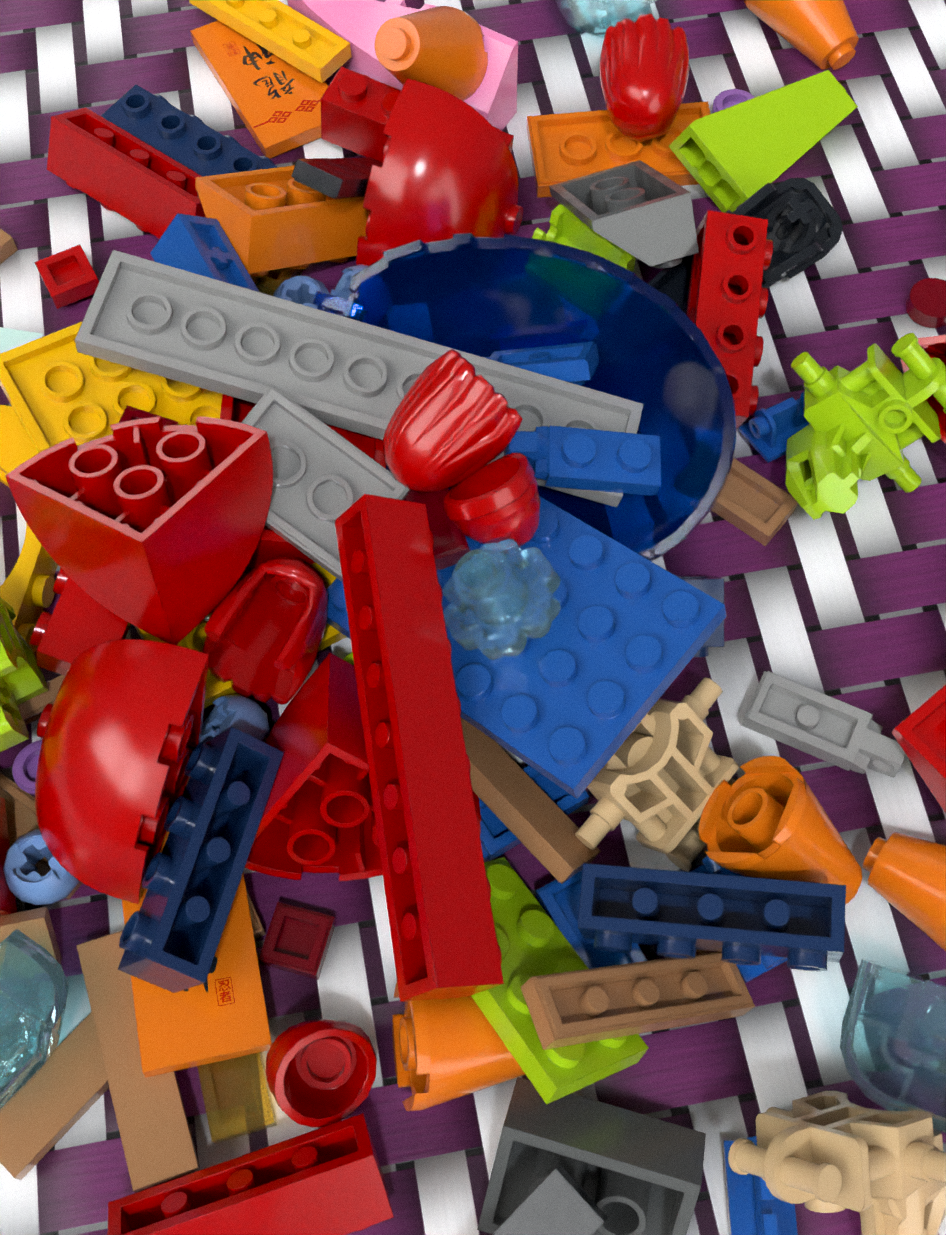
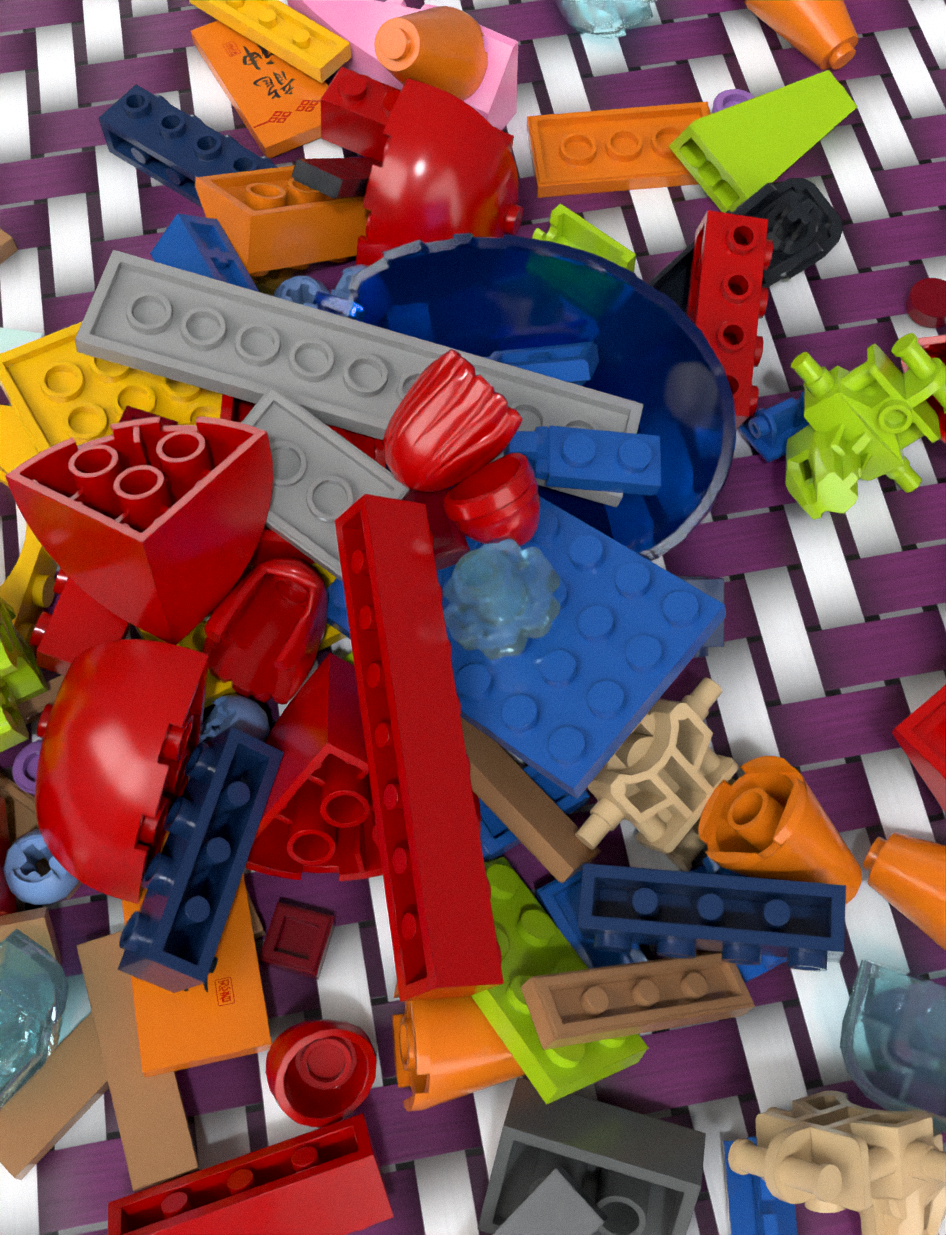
(68, 276): red plate -> none
(121, 171): red brick -> none
(236, 1097): clear yellow tile -> none
(634, 211): dark grey slope -> none
(644, 75): red hair -> none
(753, 503): medium nougat tile -> none
(821, 726): light grey hinge -> none

